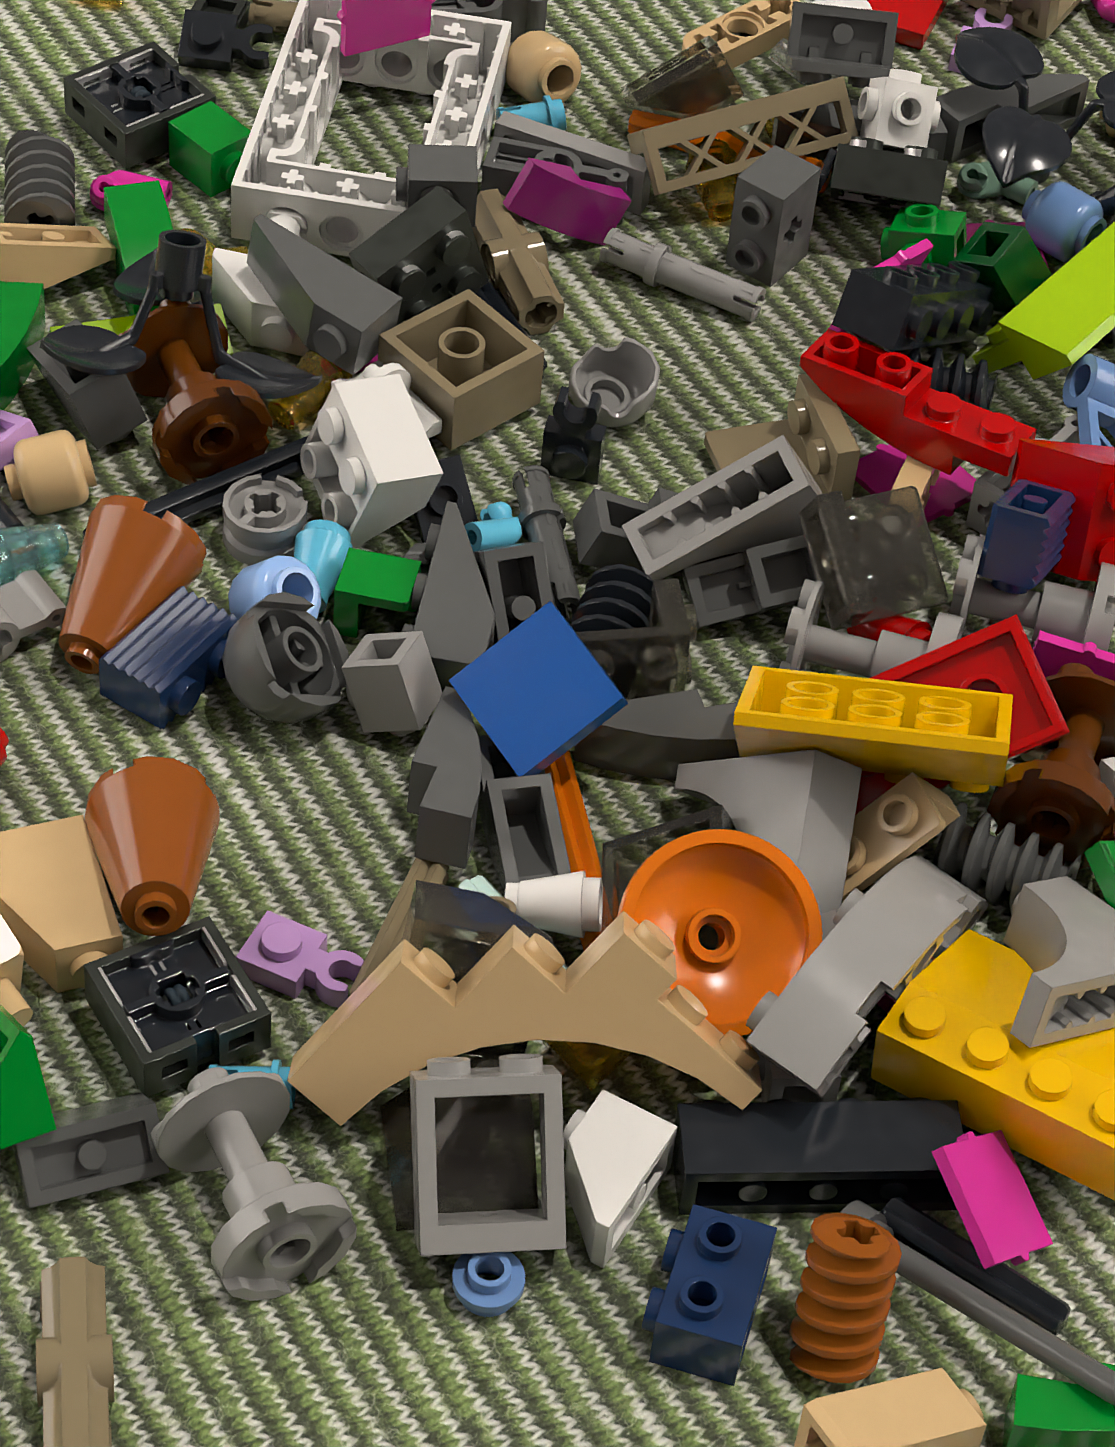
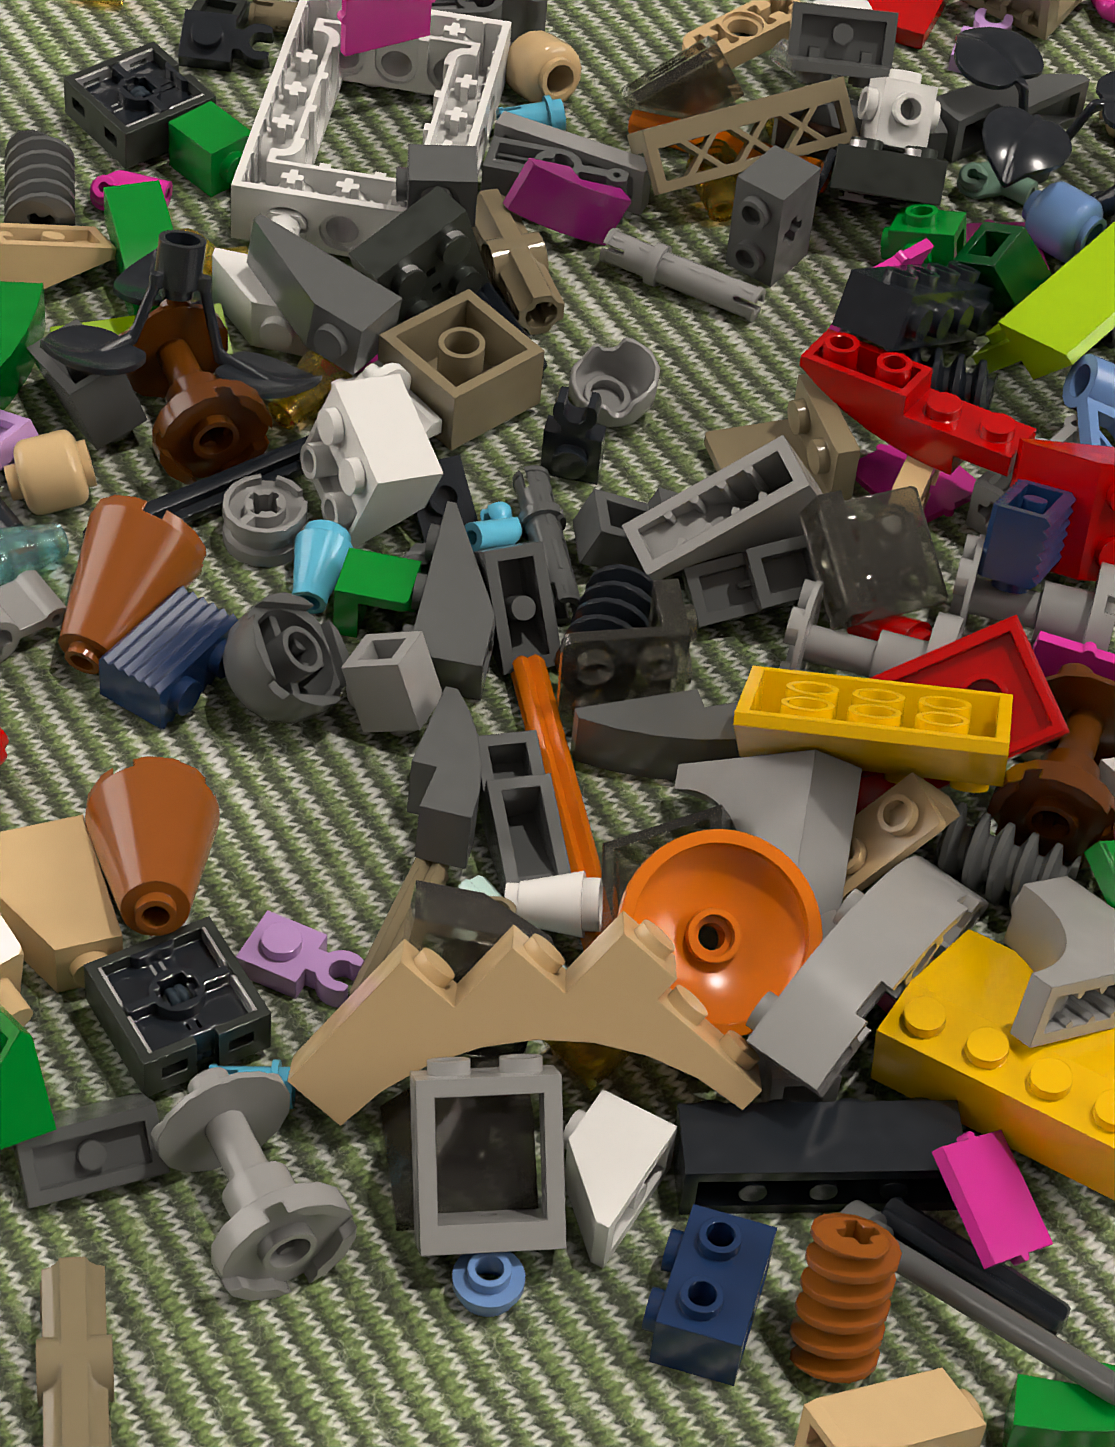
(271, 577): light blue head -> none
(538, 691): blue tile -> none

